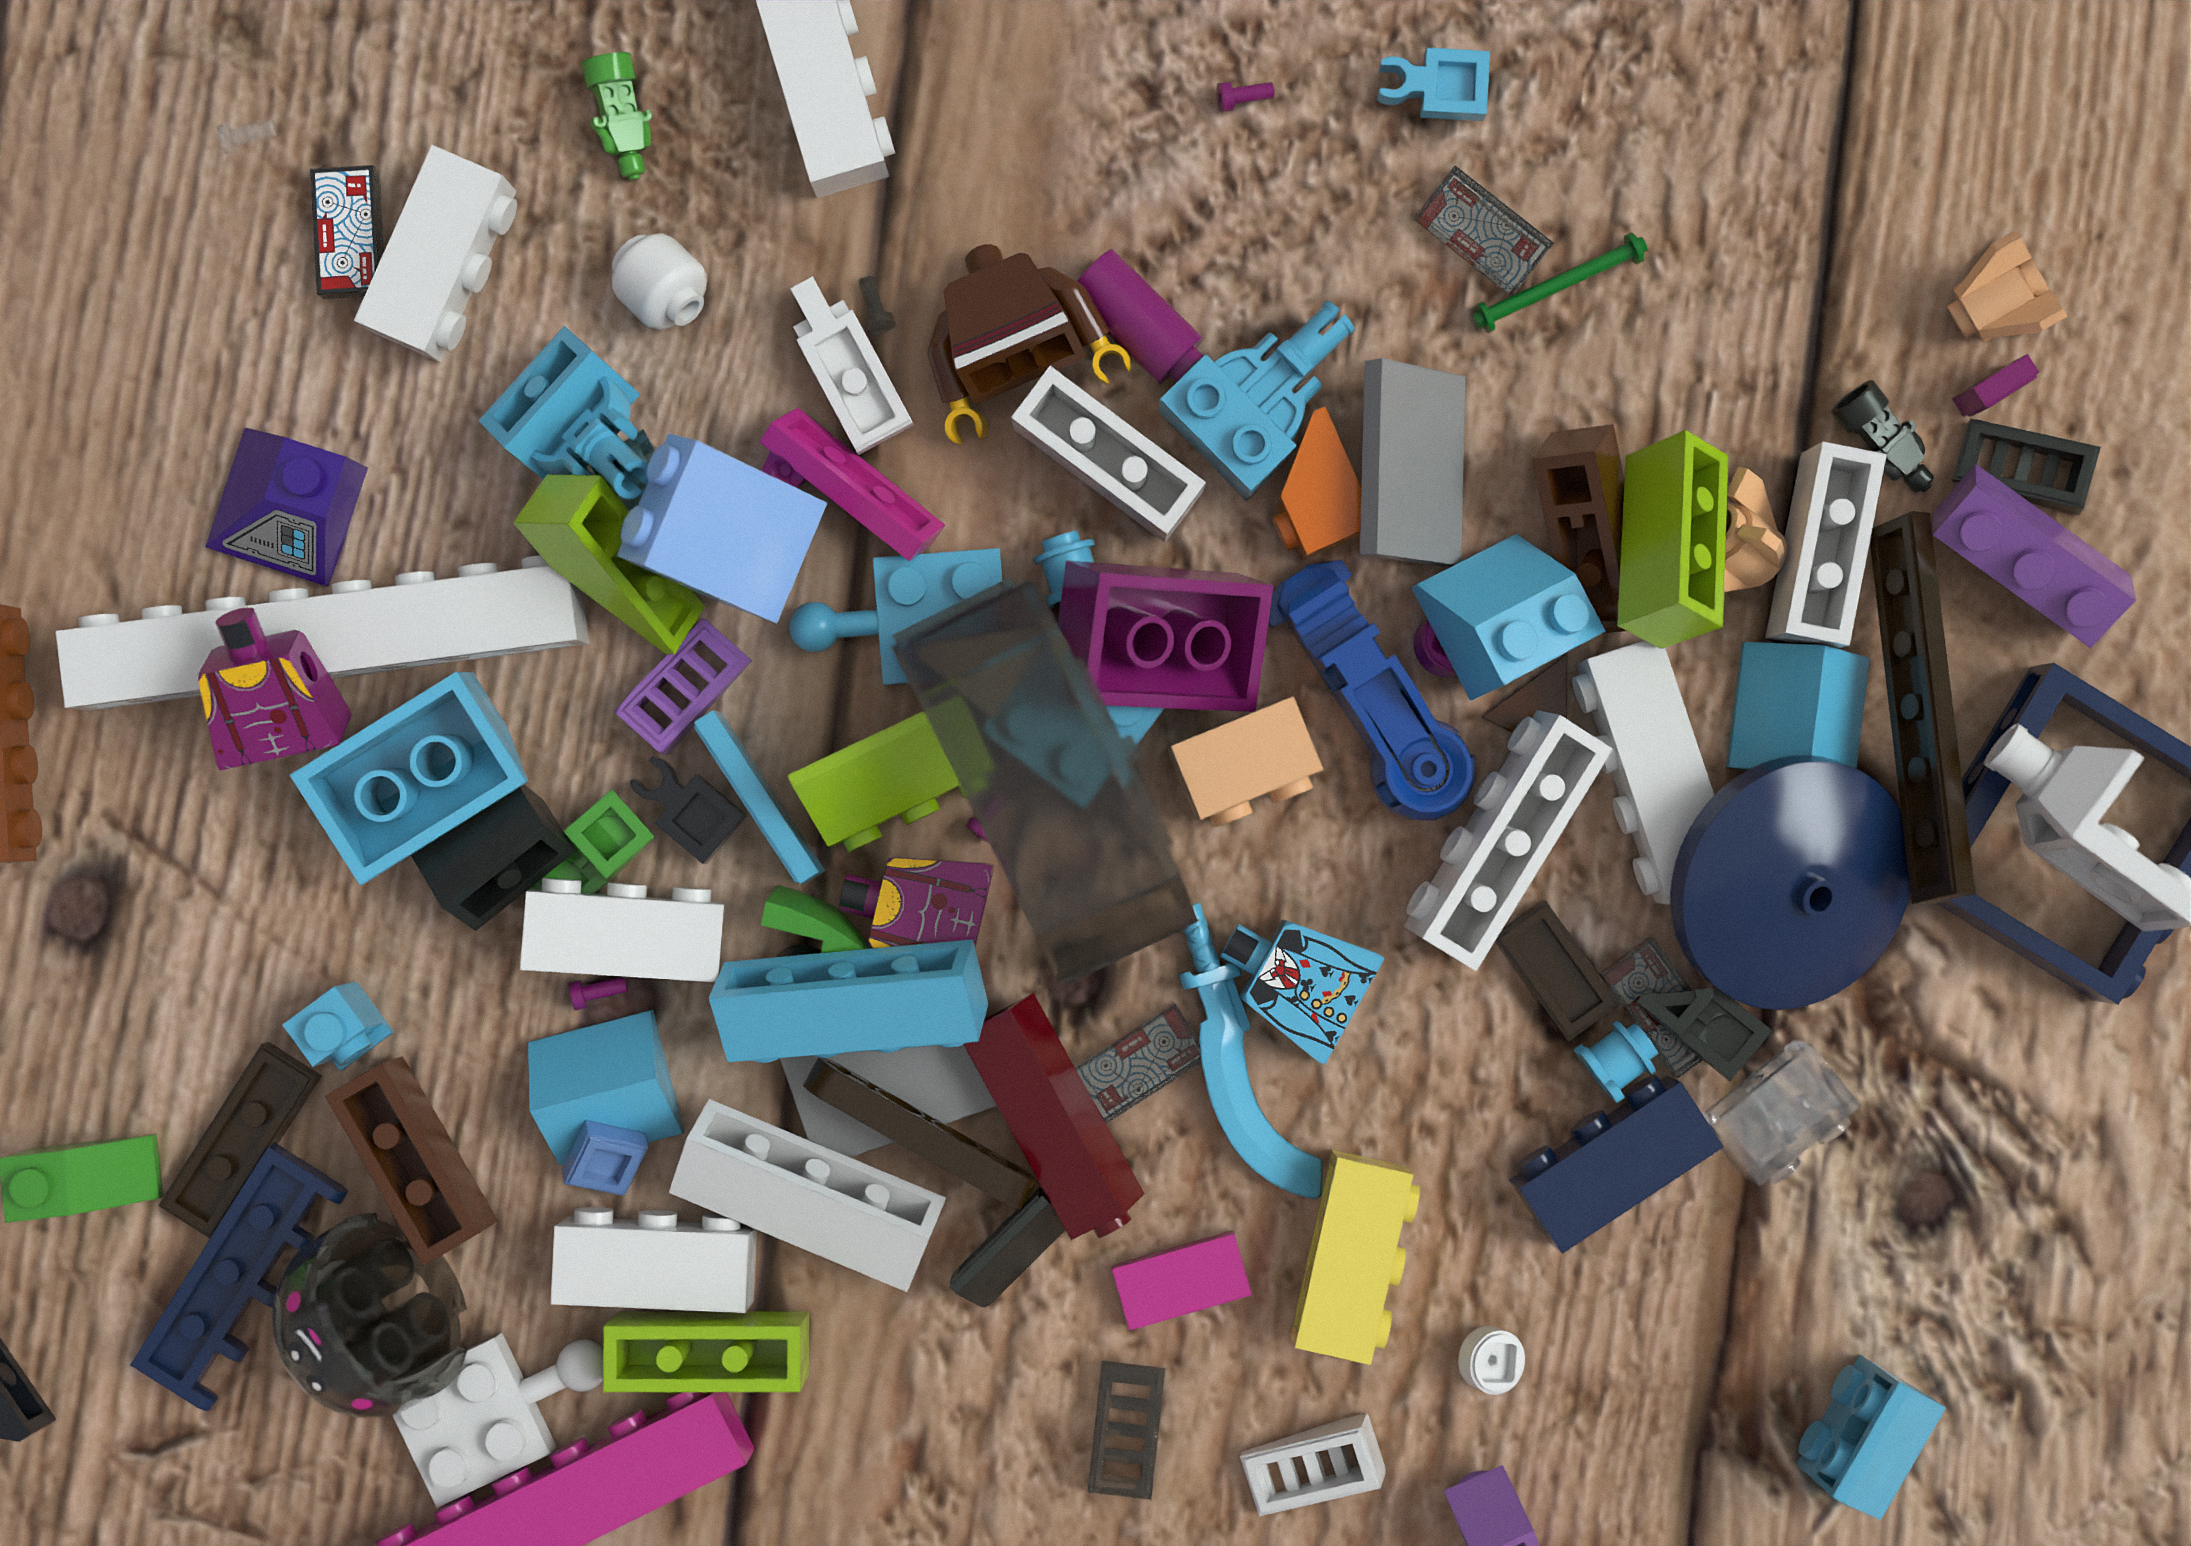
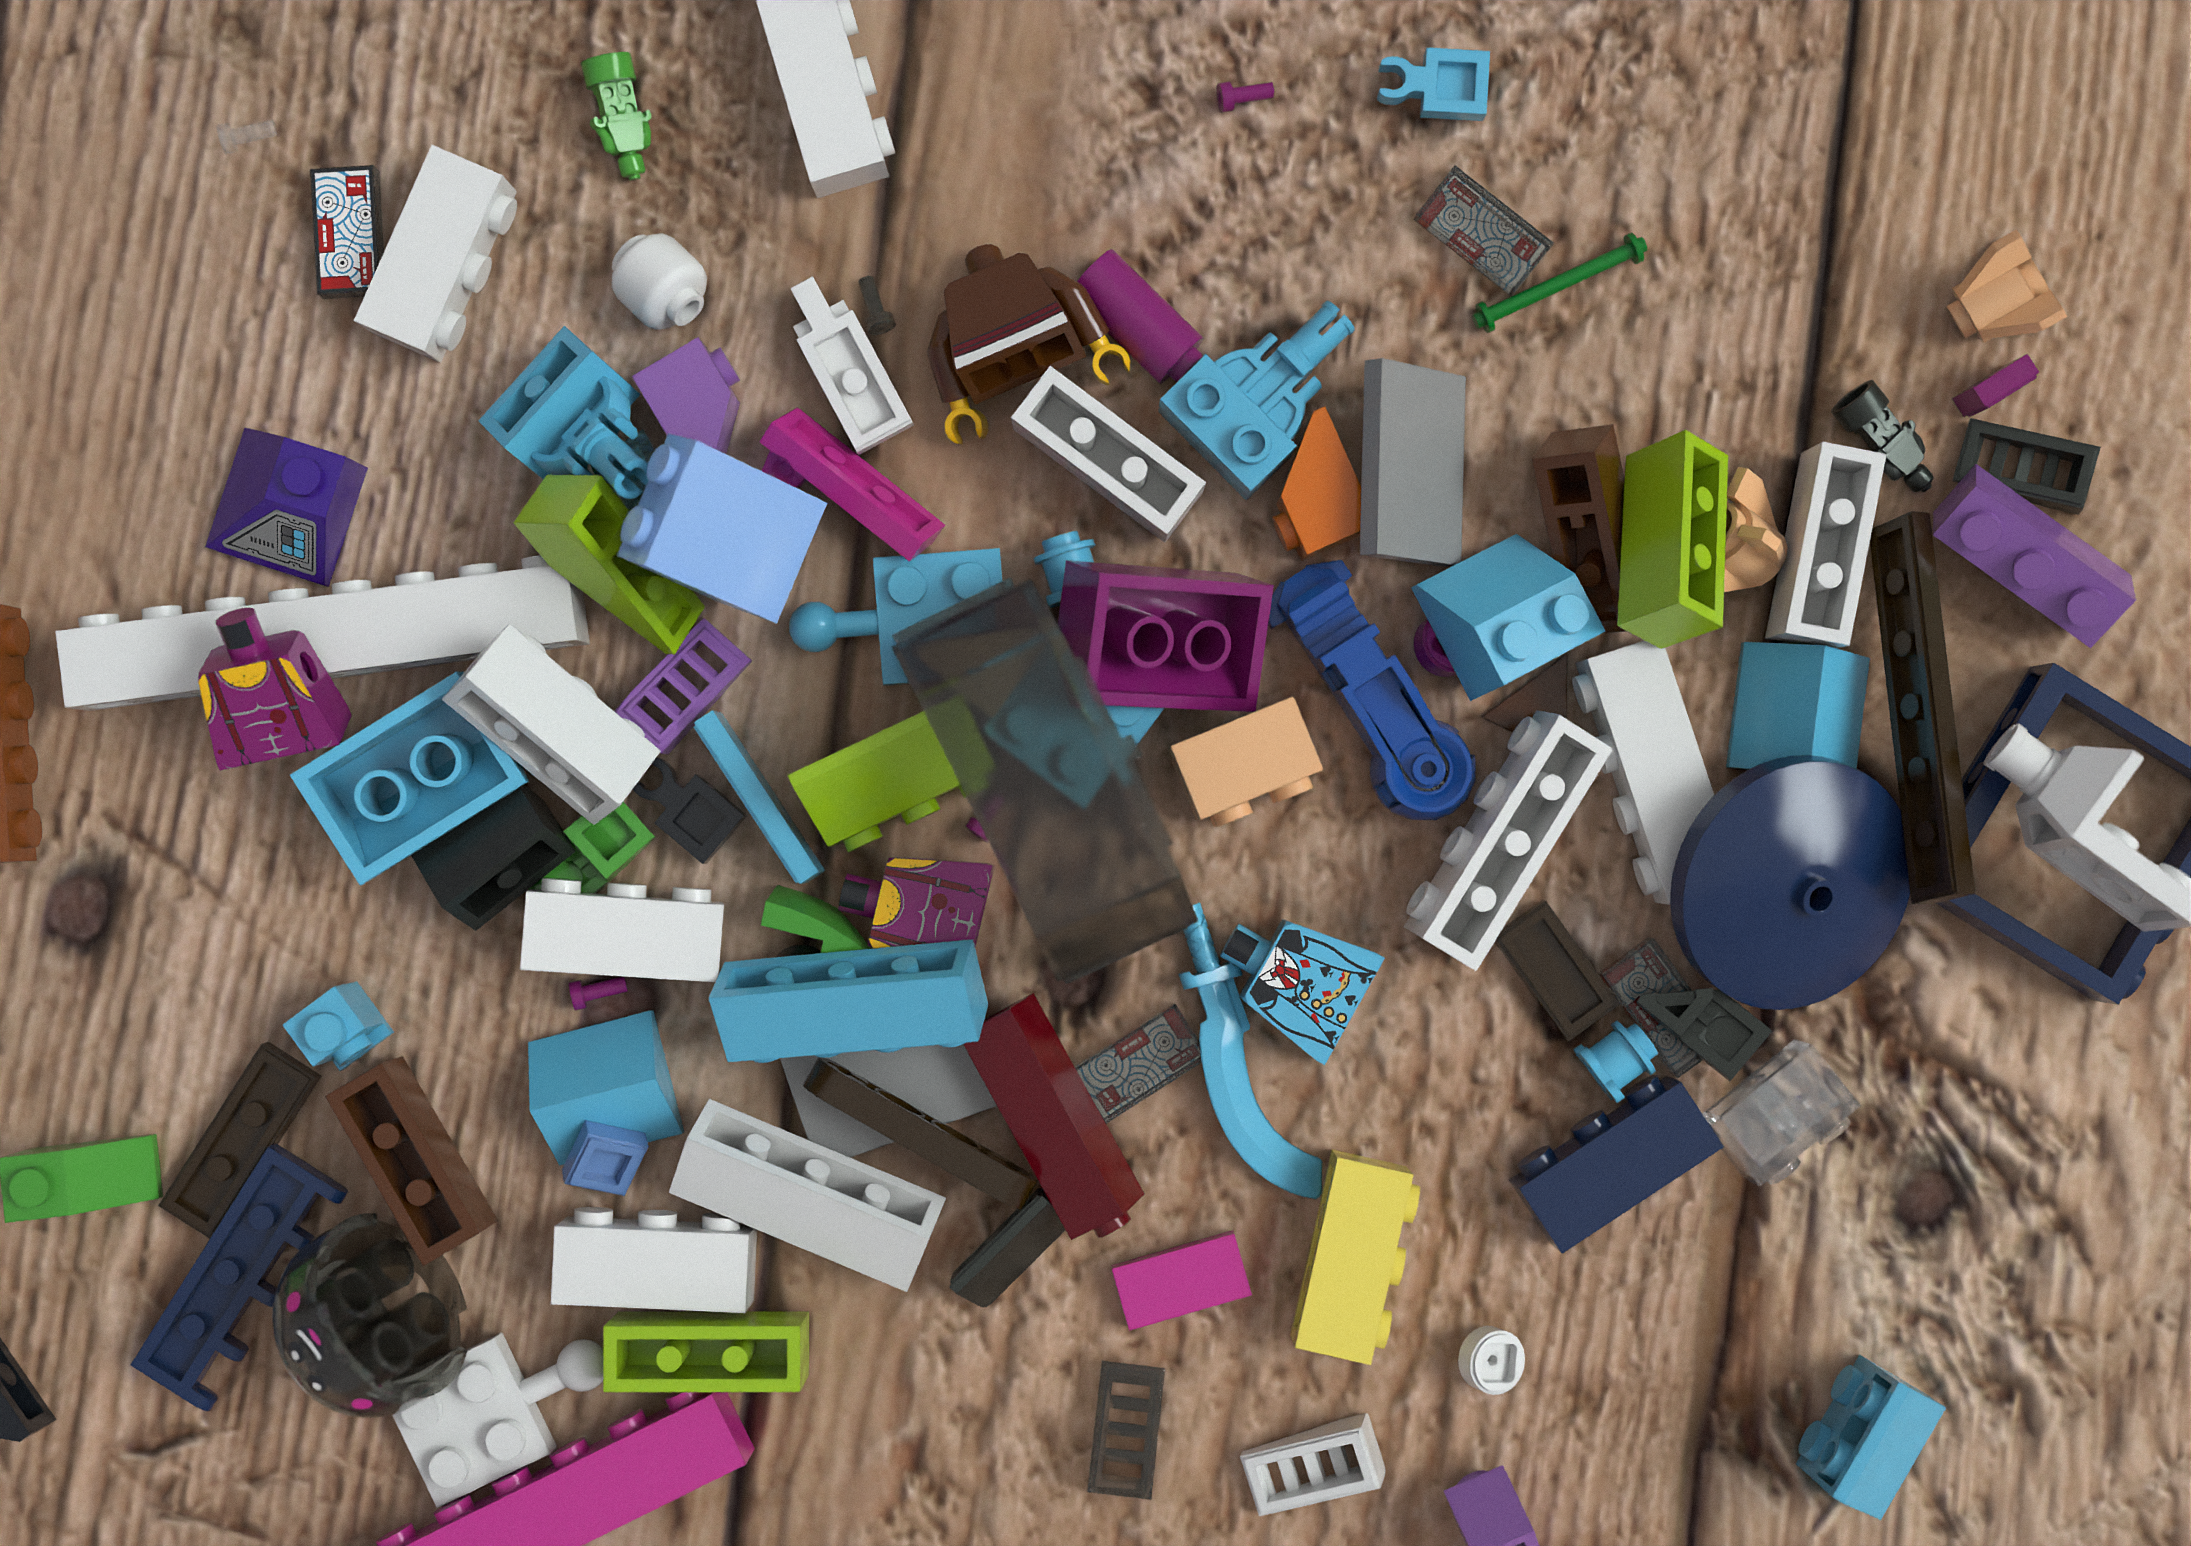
(552, 724): none -> white brick
(693, 394): none -> medium lavender slope

